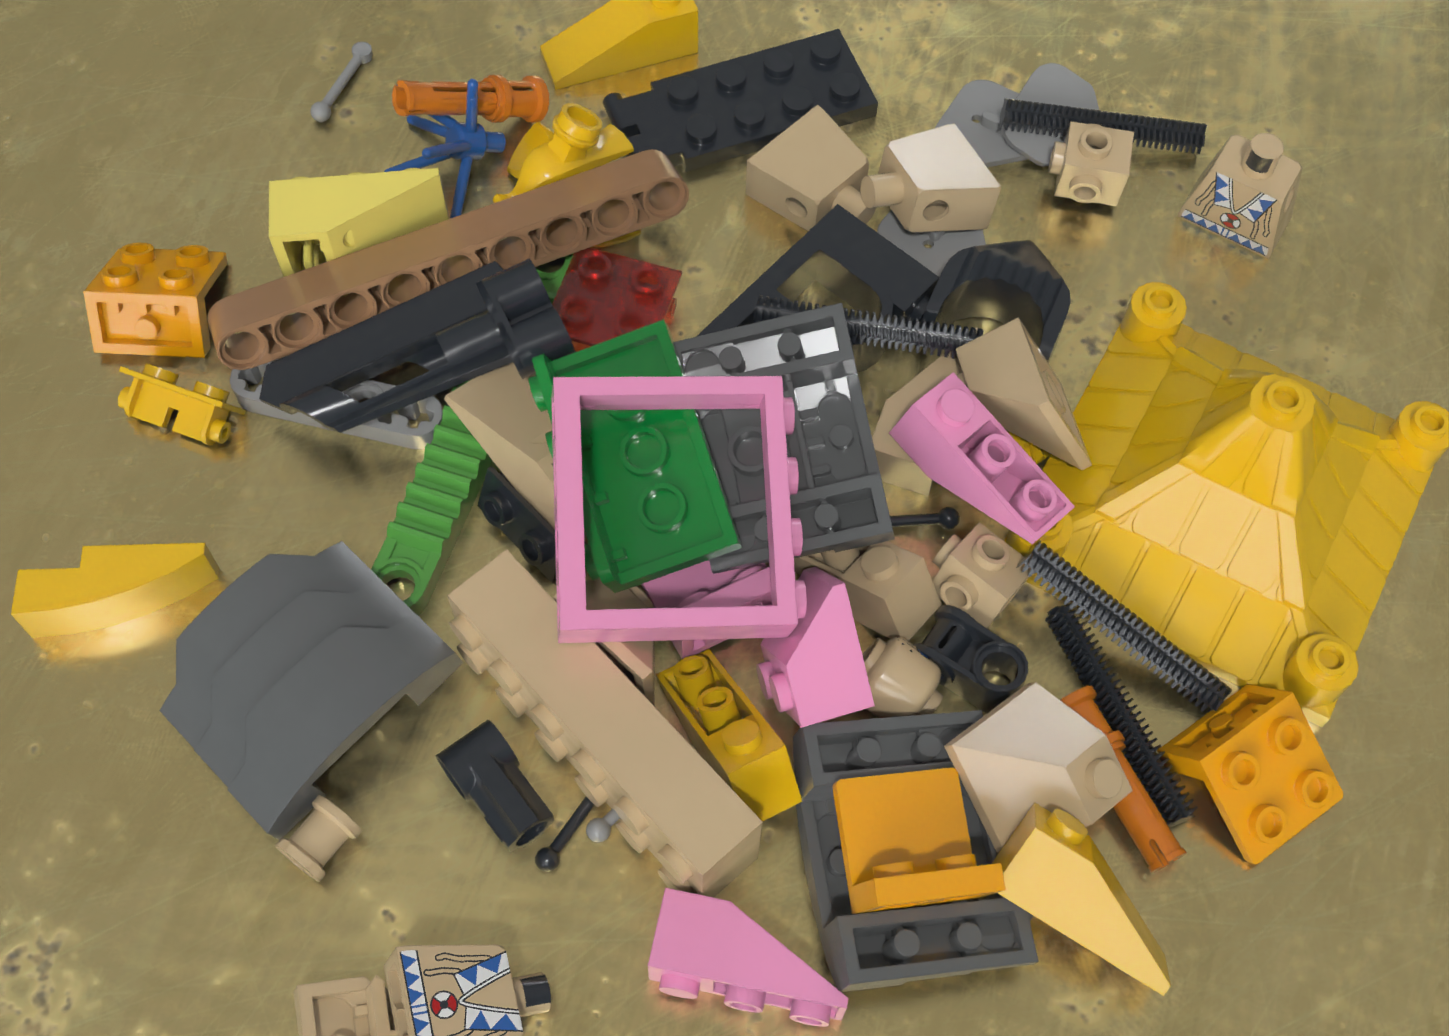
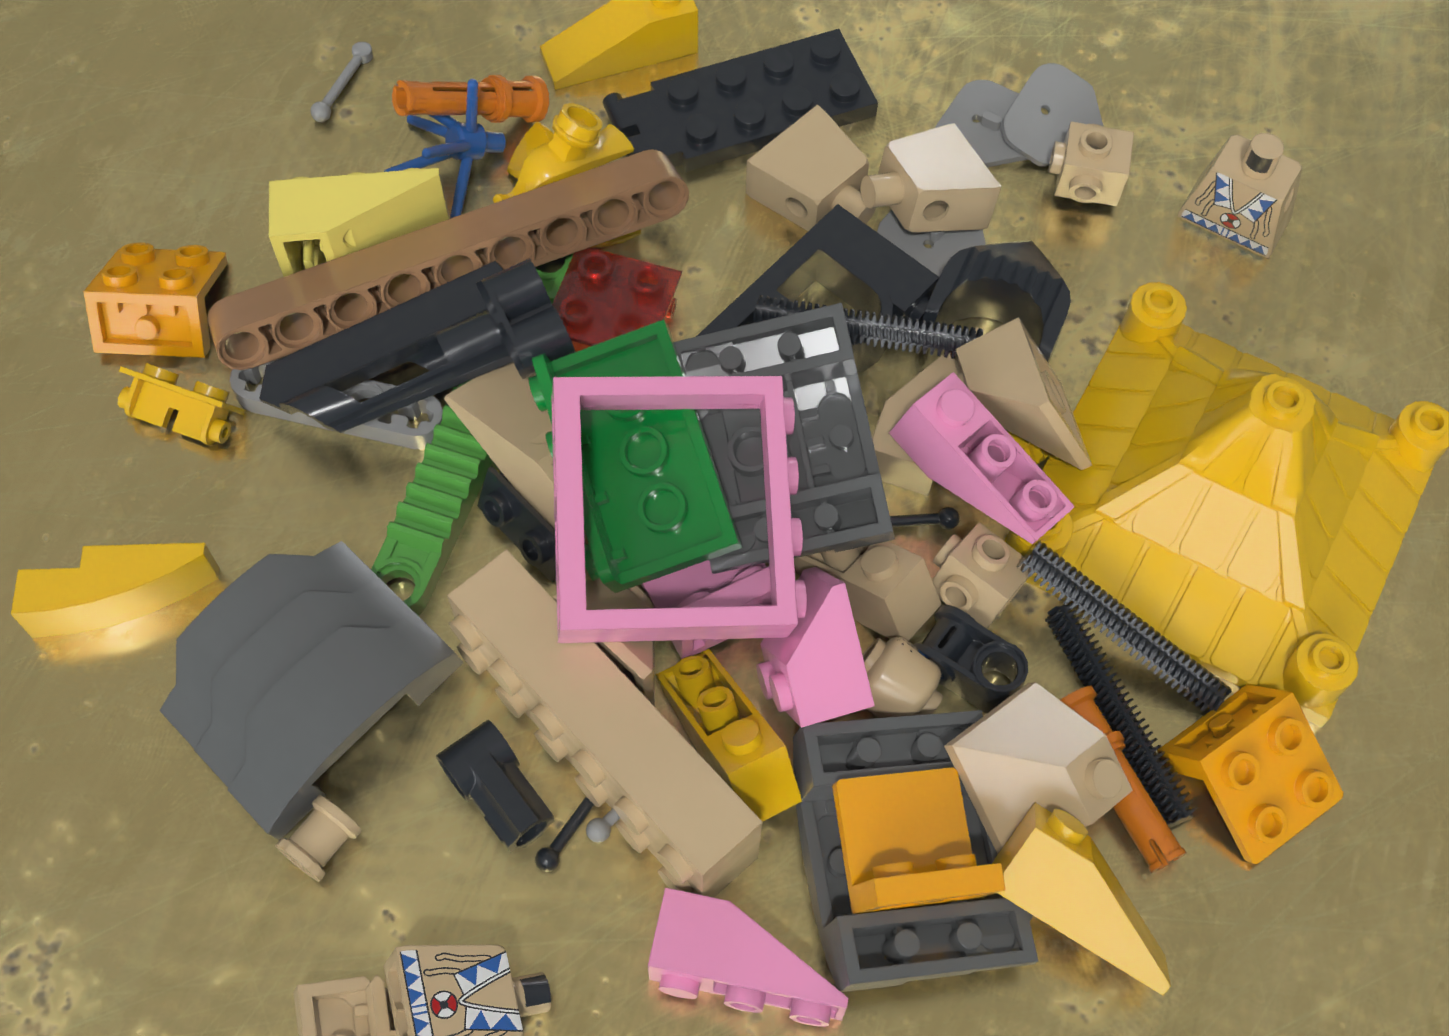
(1144, 127): black axle -> none

